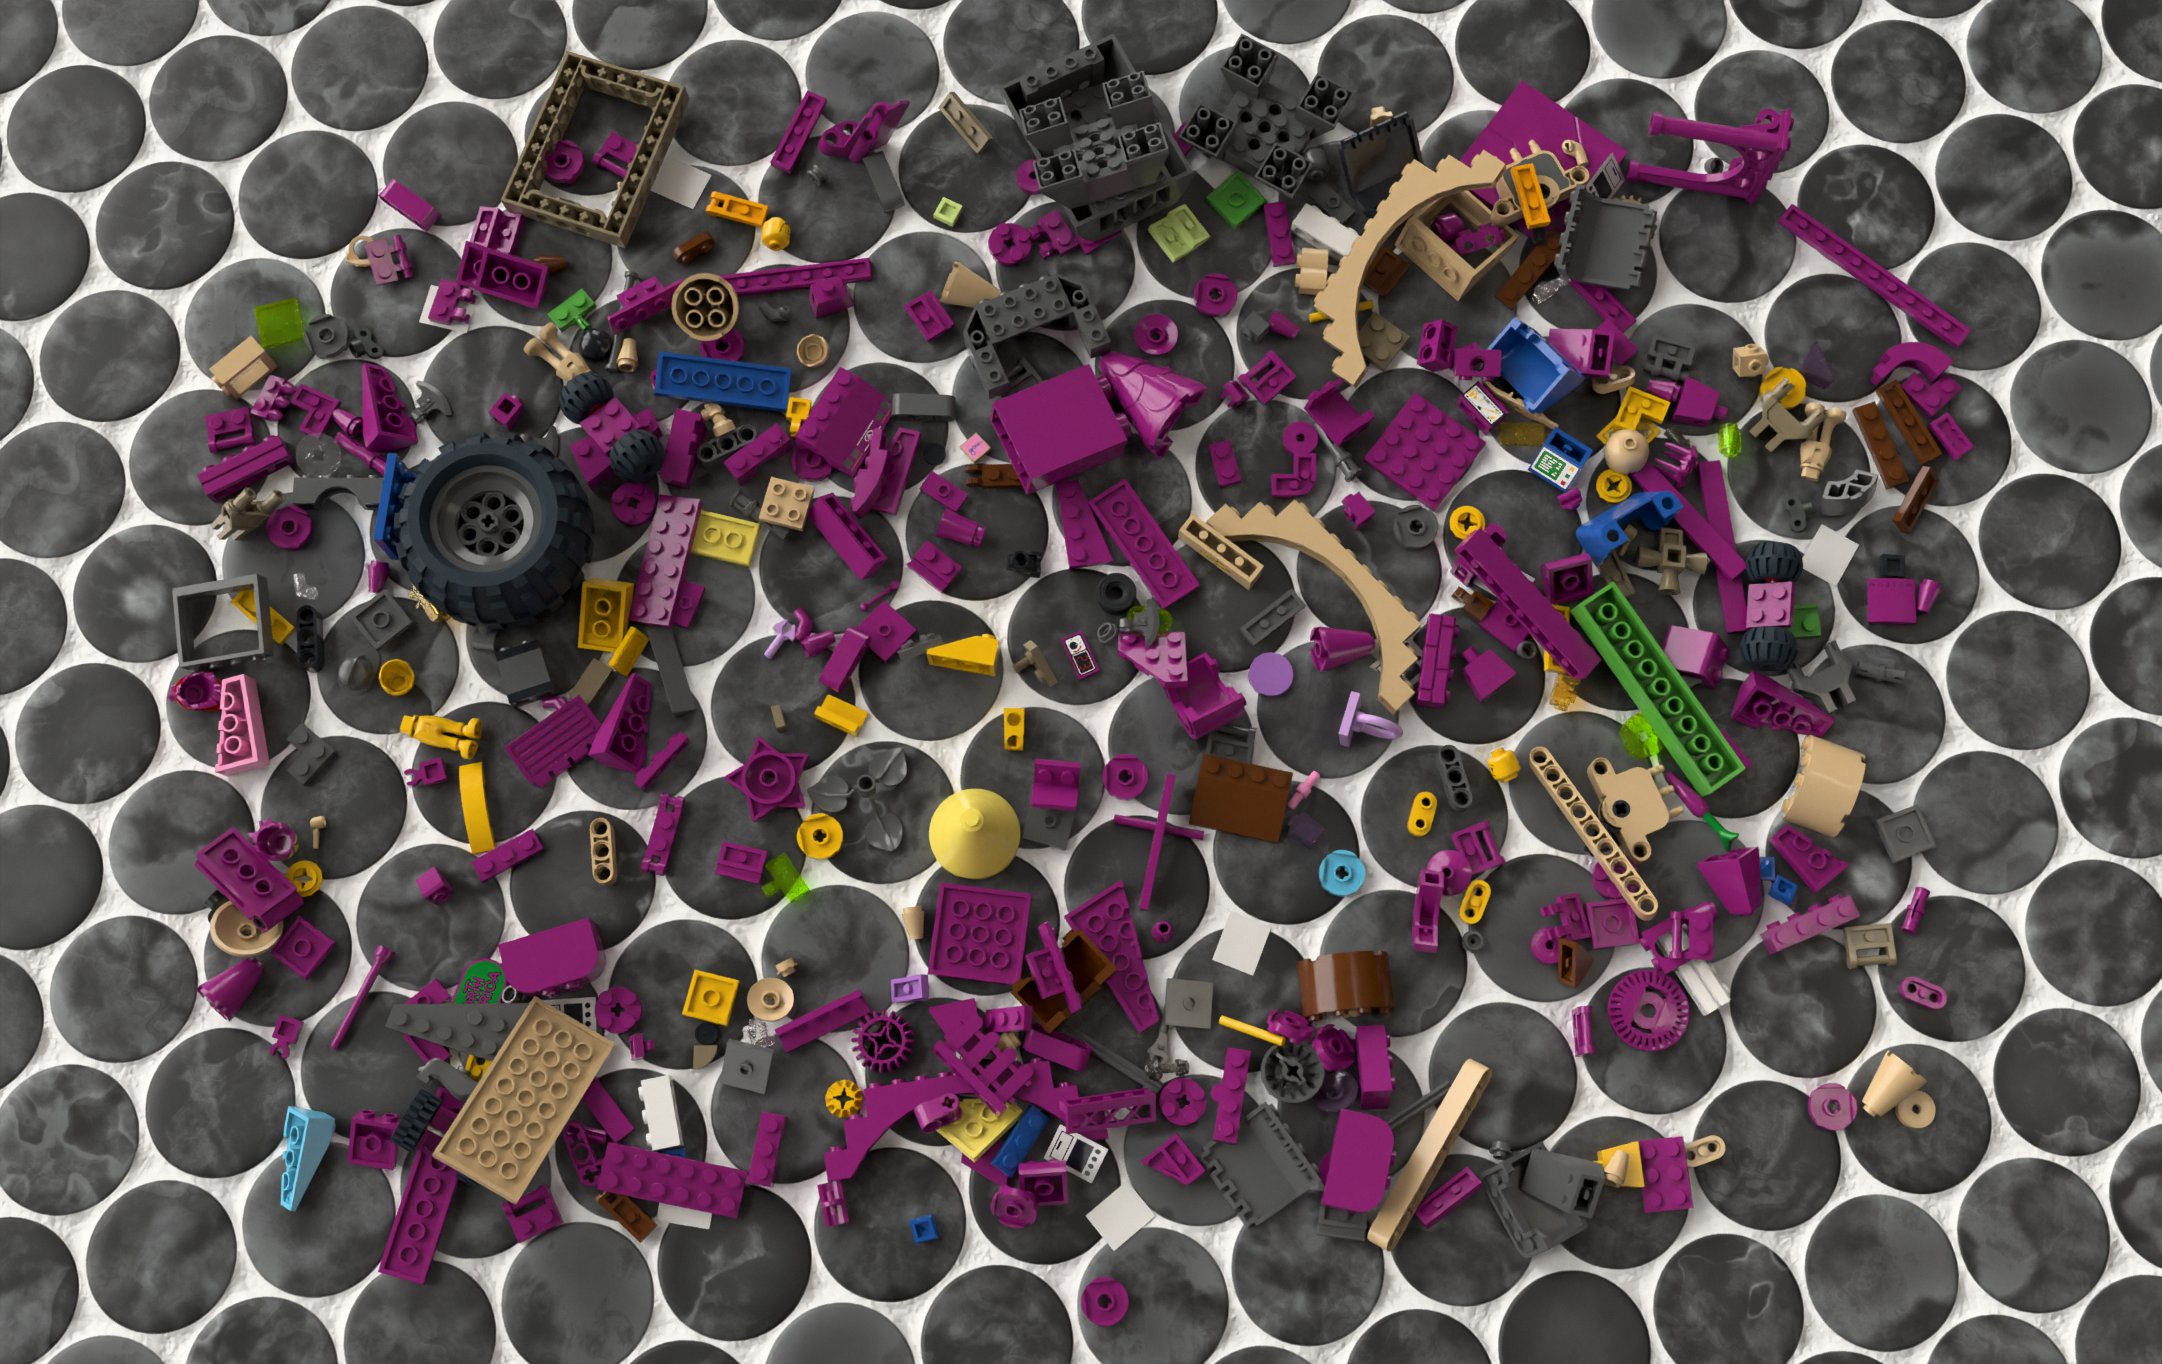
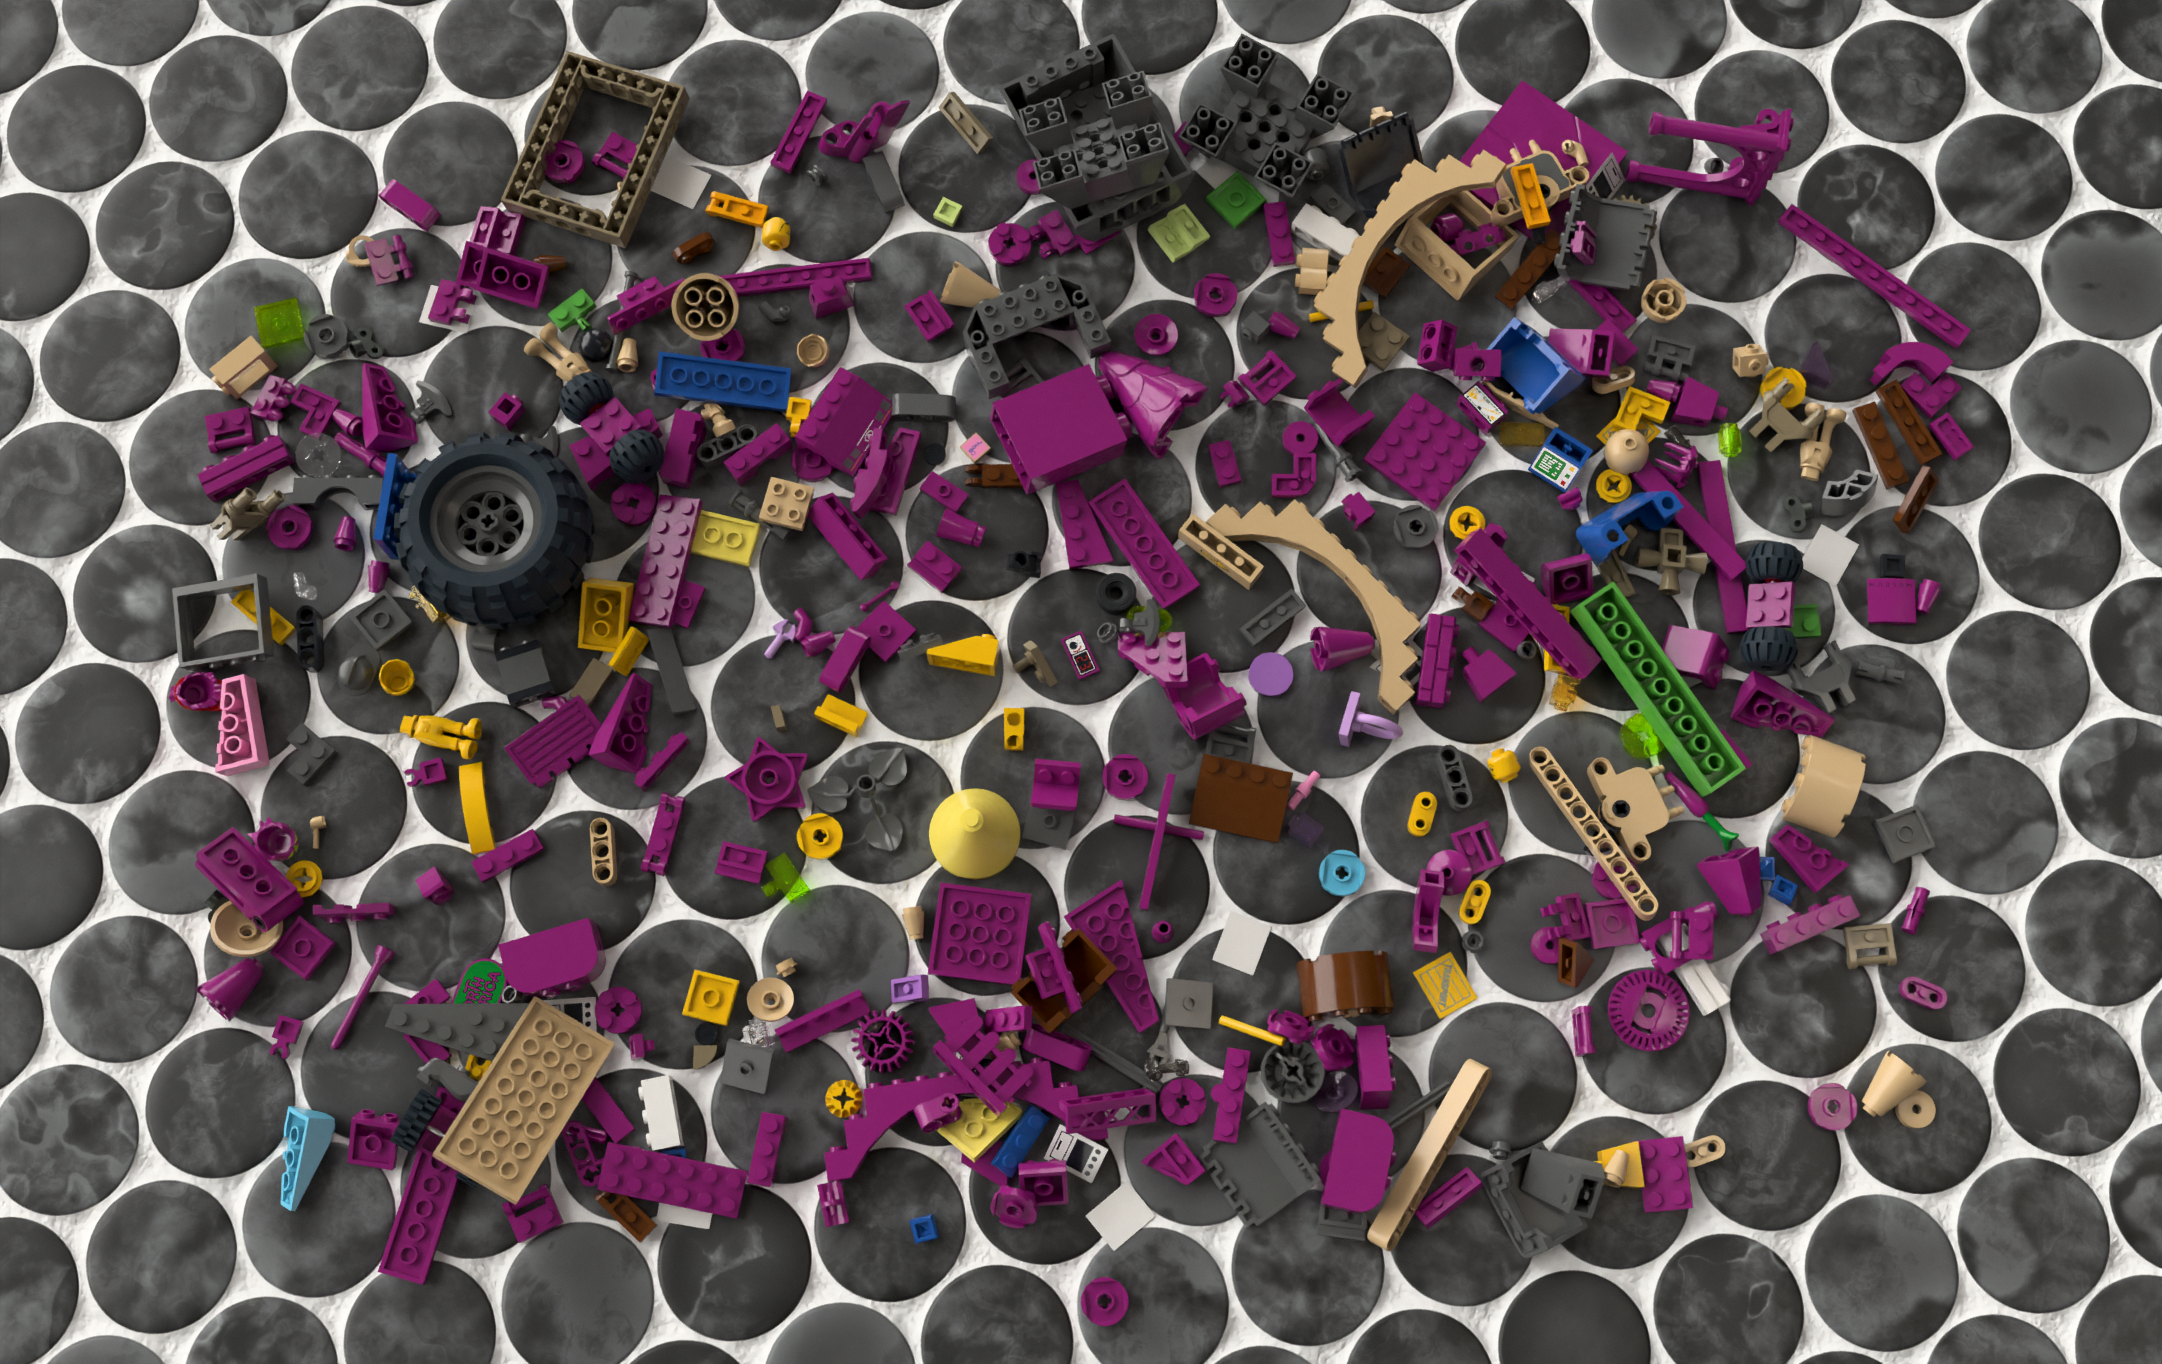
(340, 912): none -> magenta wing
(346, 534): none -> magenta cone
(1445, 985): none -> yellow sticker
(1583, 243): none -> magenta plate
(1663, 300): none -> tan cylinder

